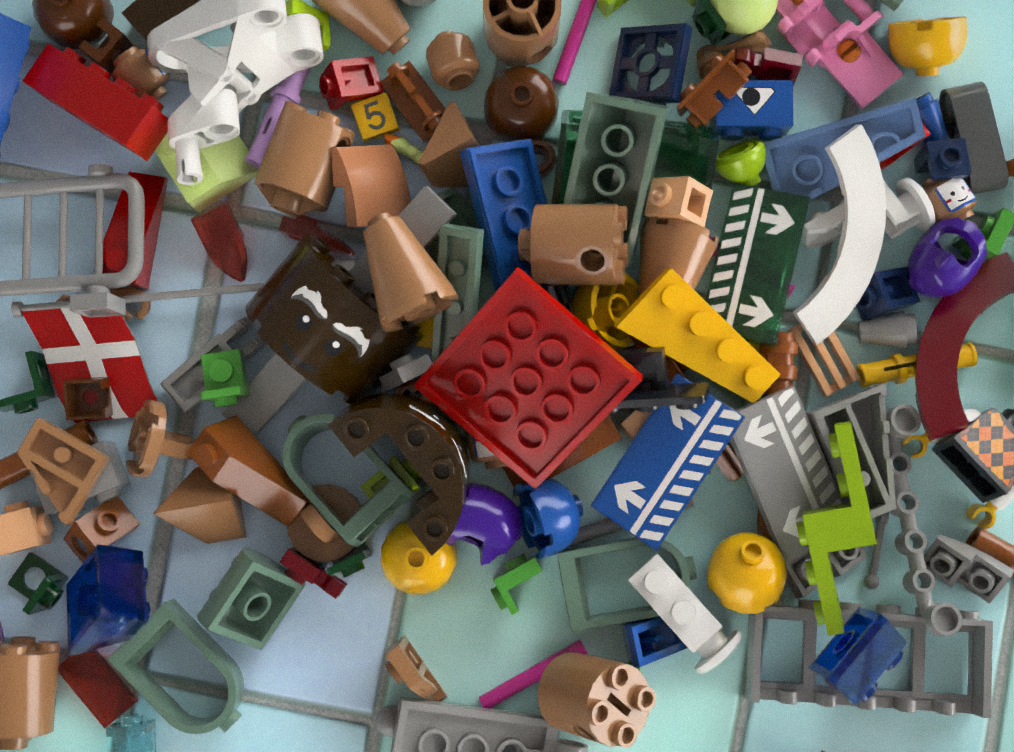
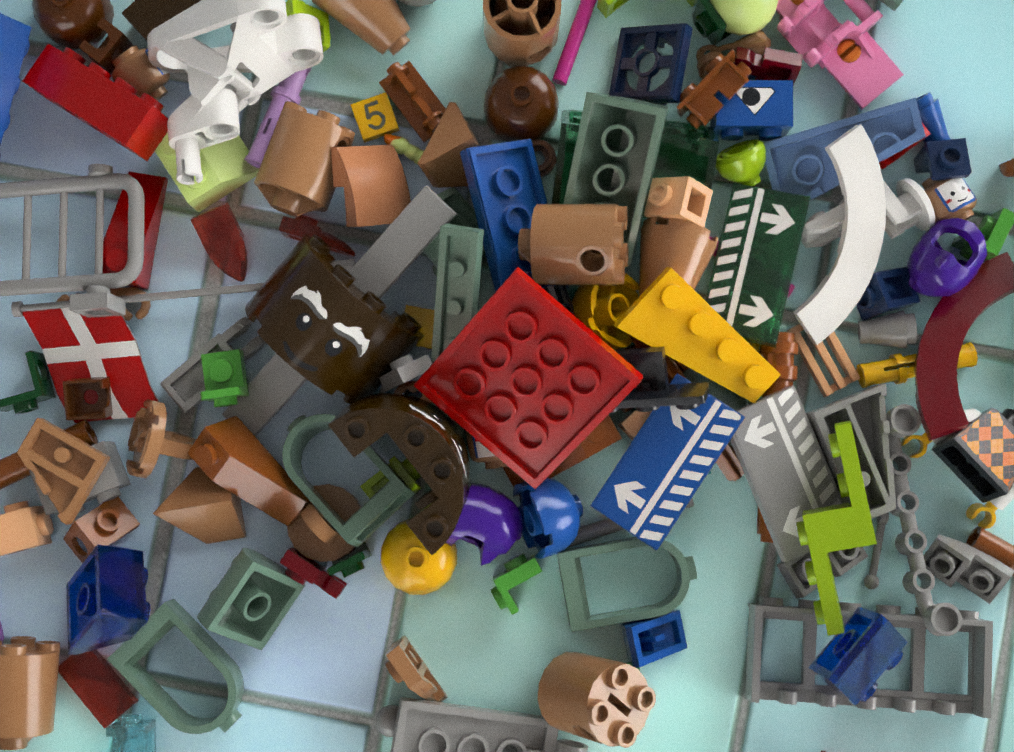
(48, 591): dark green bracket -> none
(350, 81): red bracket -> none
(403, 274): medium nougat cone -> none
(452, 60): medium nougat head -> none
(524, 679): dark pink bar -> none
(684, 613): white piece -> none
(747, 572): yellow cylinder -> none
(927, 43): yellow cylinder -> none
(971, 116): dark grey beam -> none

